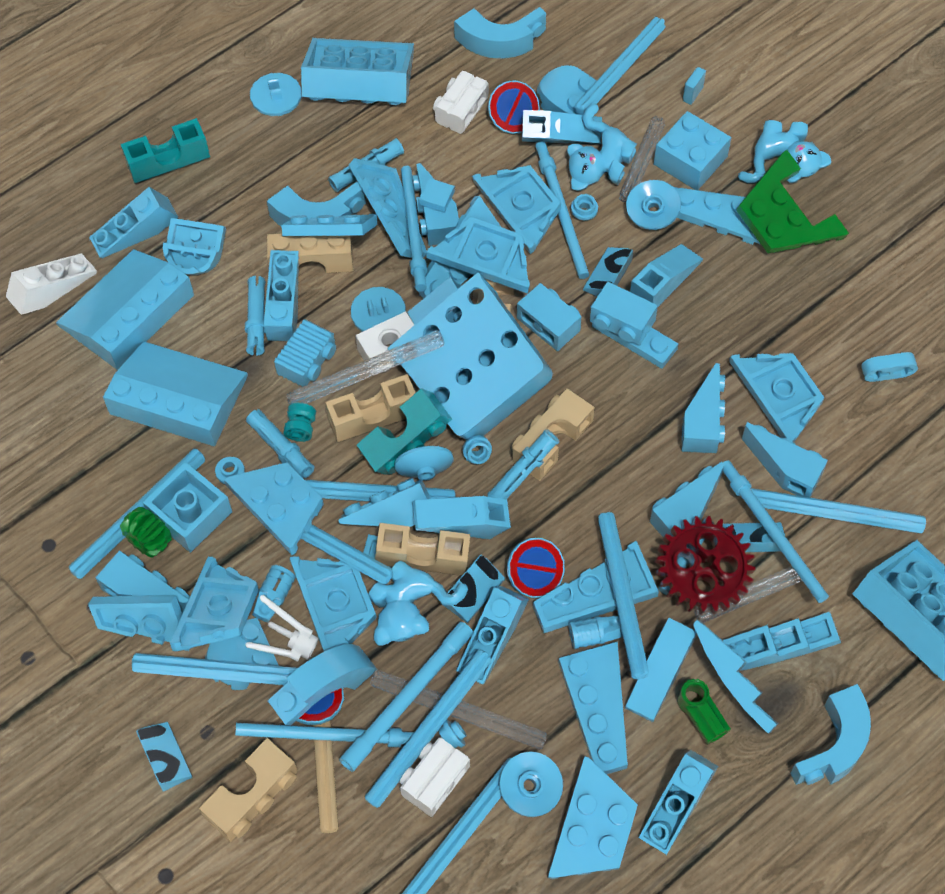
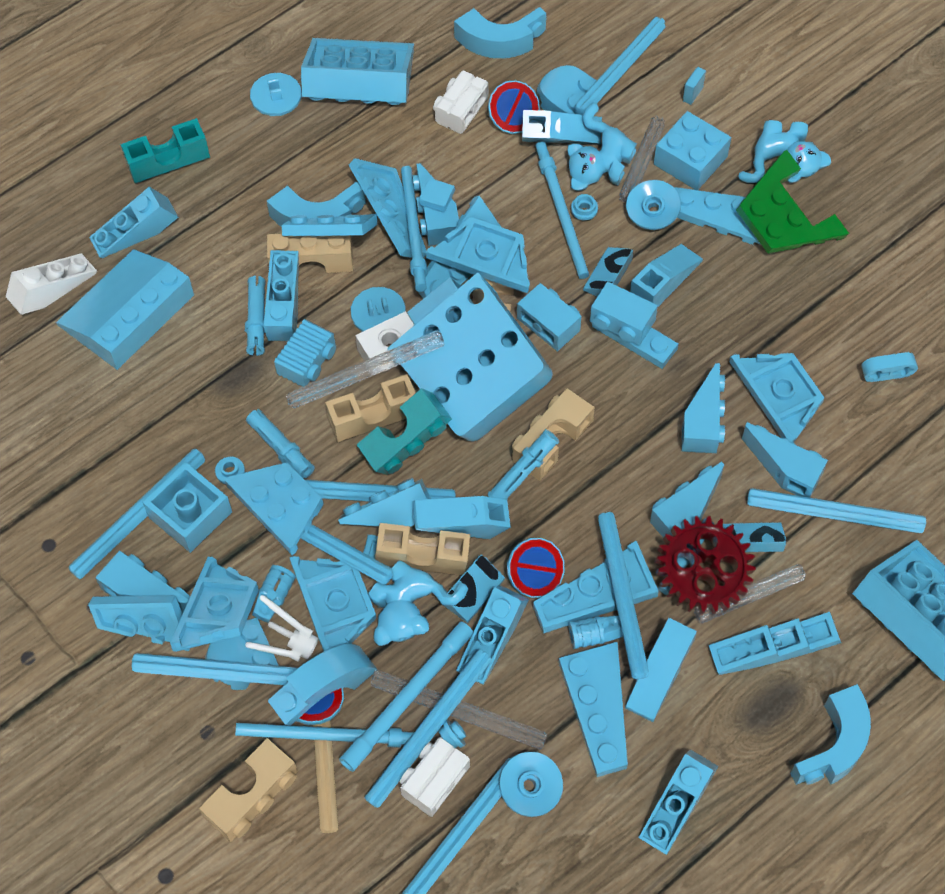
(145, 531): green gear -> none
(164, 755): slope -> none
(175, 392): medium azure slope -> none
(194, 246): medium azure slope -> none
(299, 423): teal wheel -> none
(378, 156): medium azure pin -> none
(424, 462): medium azure dish -> none
(481, 455): medium azure plate -> none
(521, 202): medium azure wing -> none
(594, 825): medium azure wing -> none
(704, 713): green piece -> none
(728, 665): medium azure slope -> none
(742, 488): medium azure bar -> none

